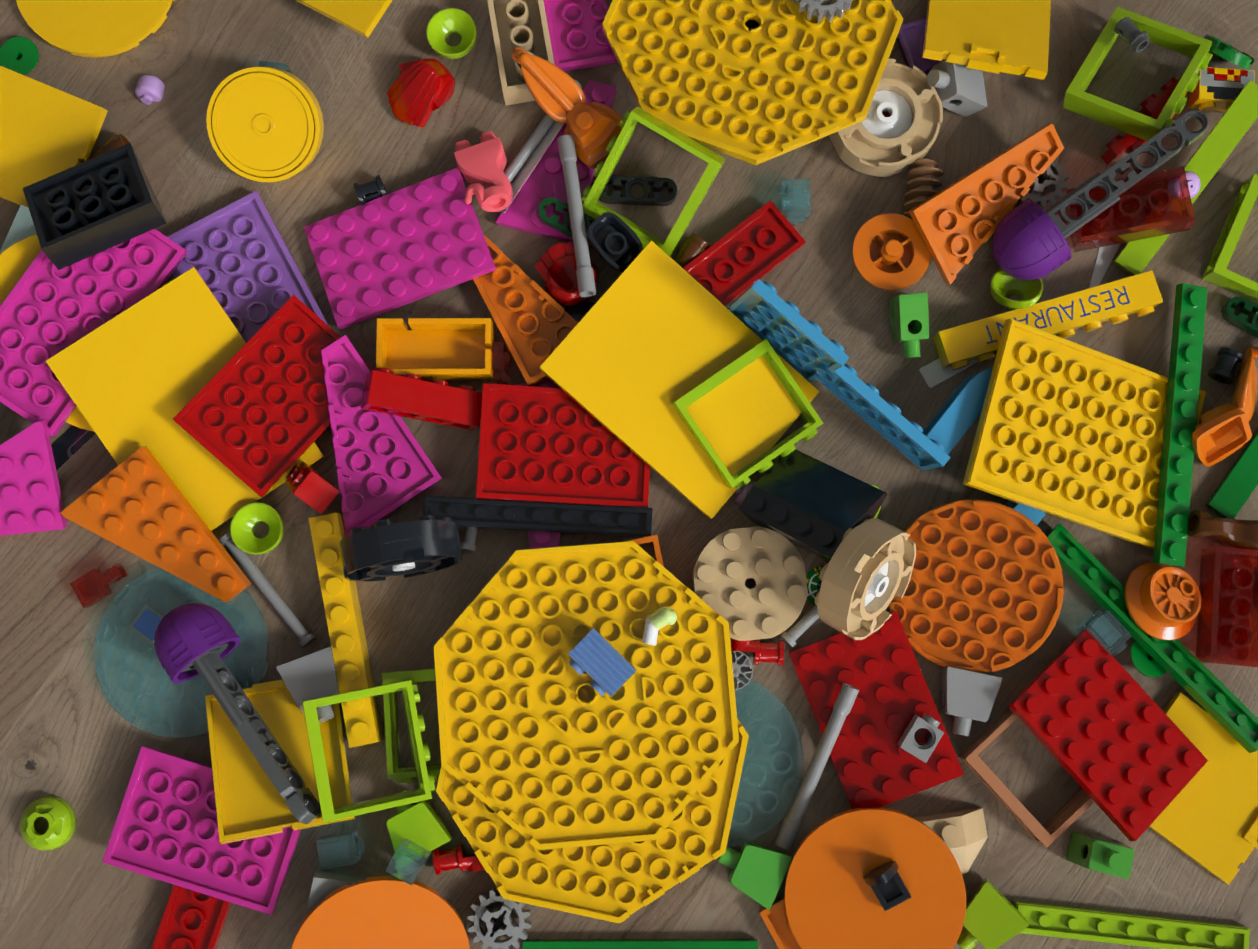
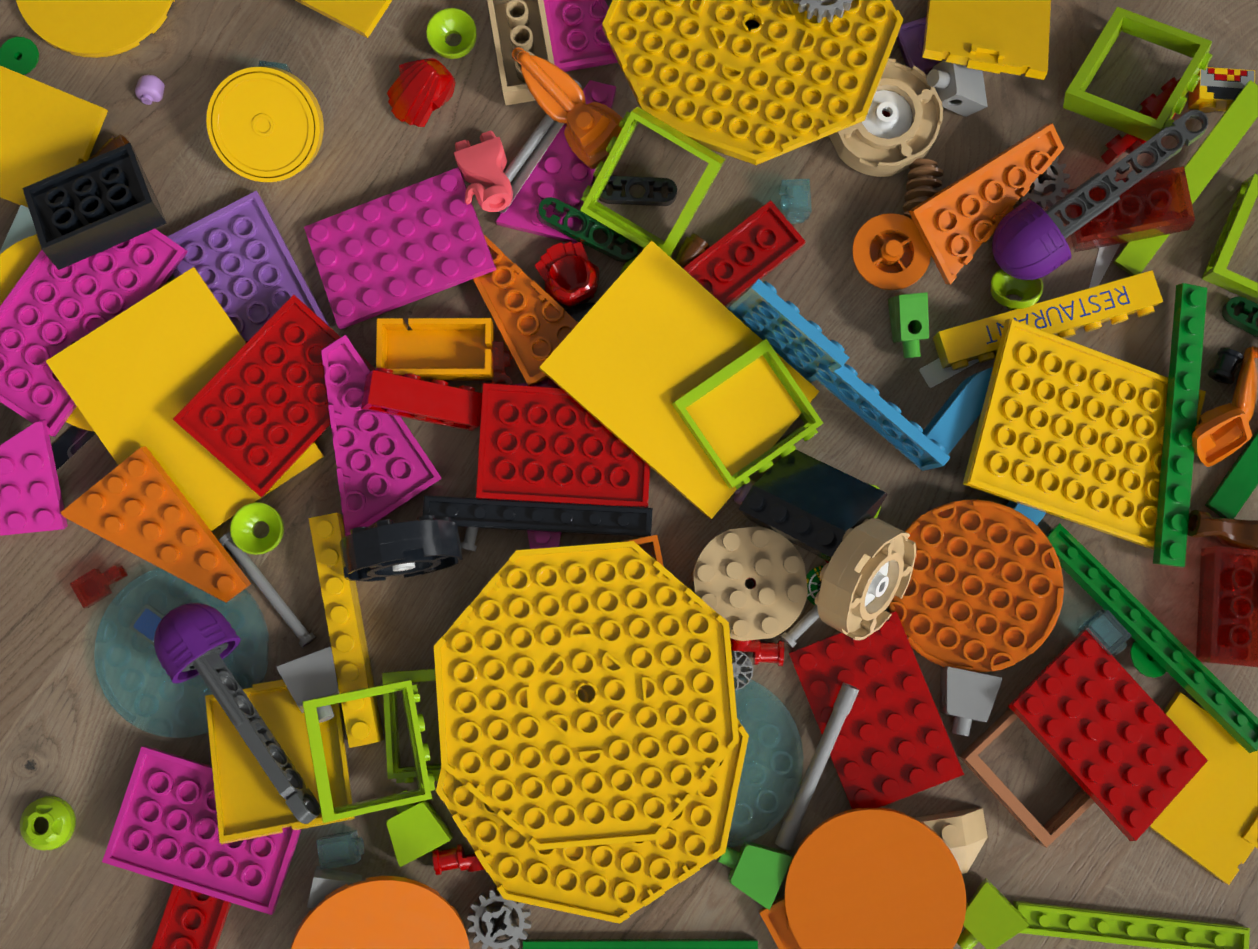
(311, 486): red brick -> none
(370, 190): black bush -> none
(408, 861): clear light blue brick -> none
(584, 271): light grey piece -> none
(601, 662): medium blue brick -> none
(614, 241): black piece -> none
(656, 621): arm -> none
(887, 885): black tile -> none
(921, 750): light grey brick -> none
(1102, 856): bright green torso -> none
(1132, 35): dark grey pin -> none
(1162, 600): orange wheel -> none
(1193, 184): lavender piece -> none
(1230, 53): green tile -> none

